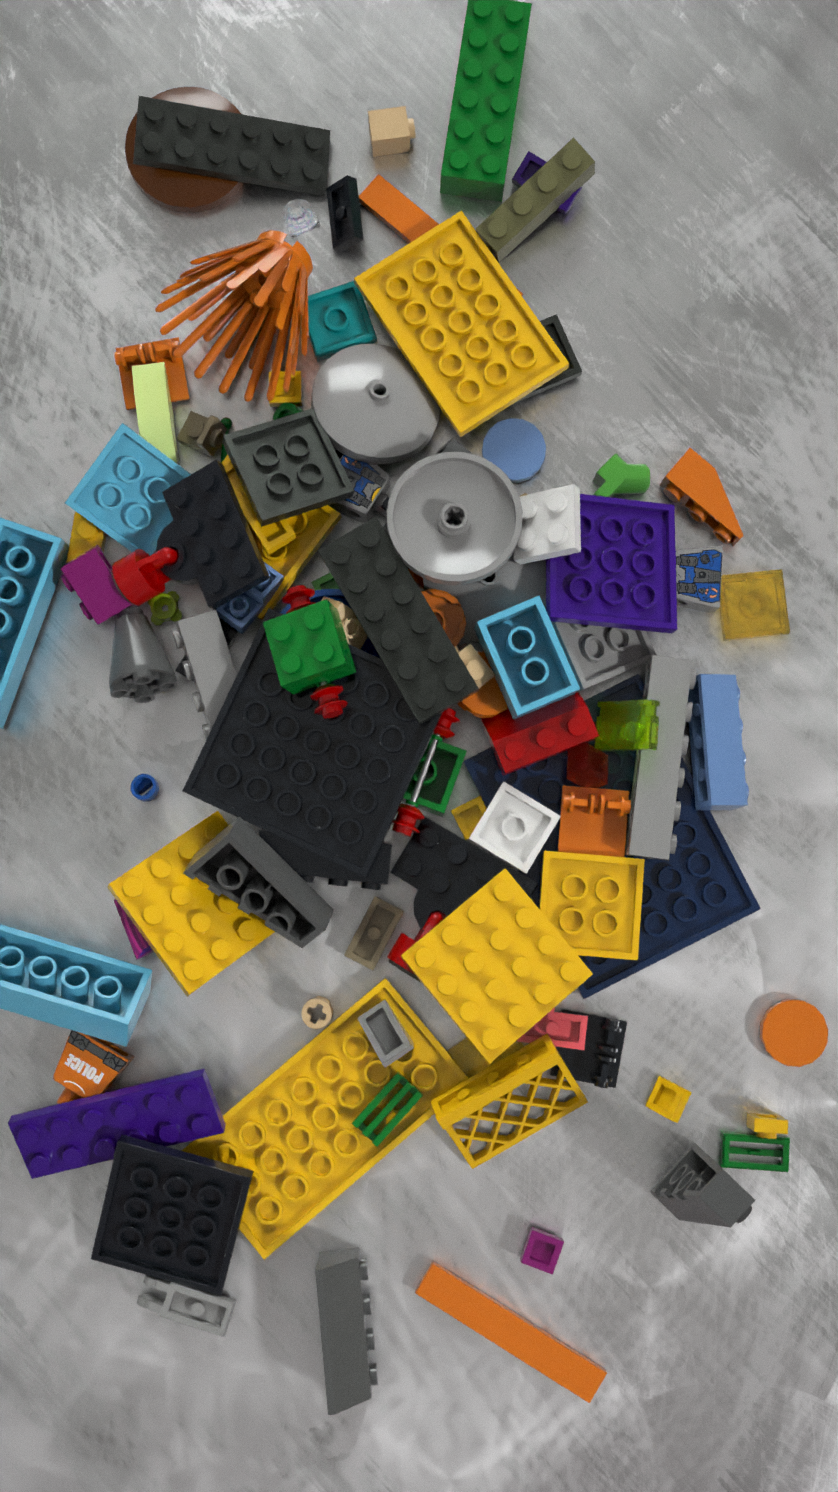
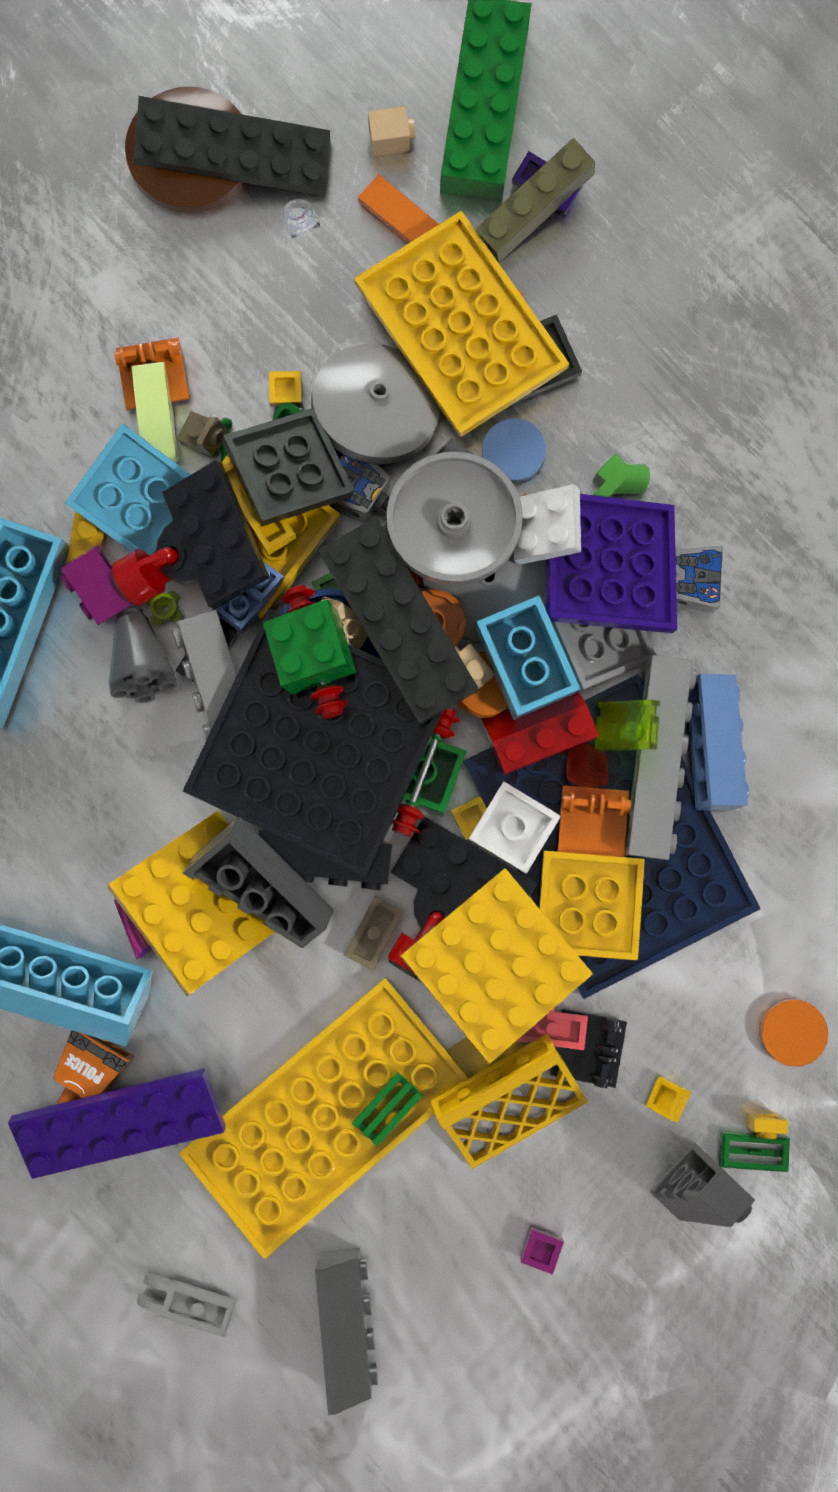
(141, 784): blue hinge -> none
(171, 1214): black plate -> none
(266, 281): orange plant -> none
(307, 1014): tan bush -> none
(338, 320): teal tile -> none
(344, 213): black plate -> none
(386, 1033): light grey slope -> none
(511, 1331): orange tile -> none
(700, 490): orange slope -> none
(753, 605): clear yellow tile -> none

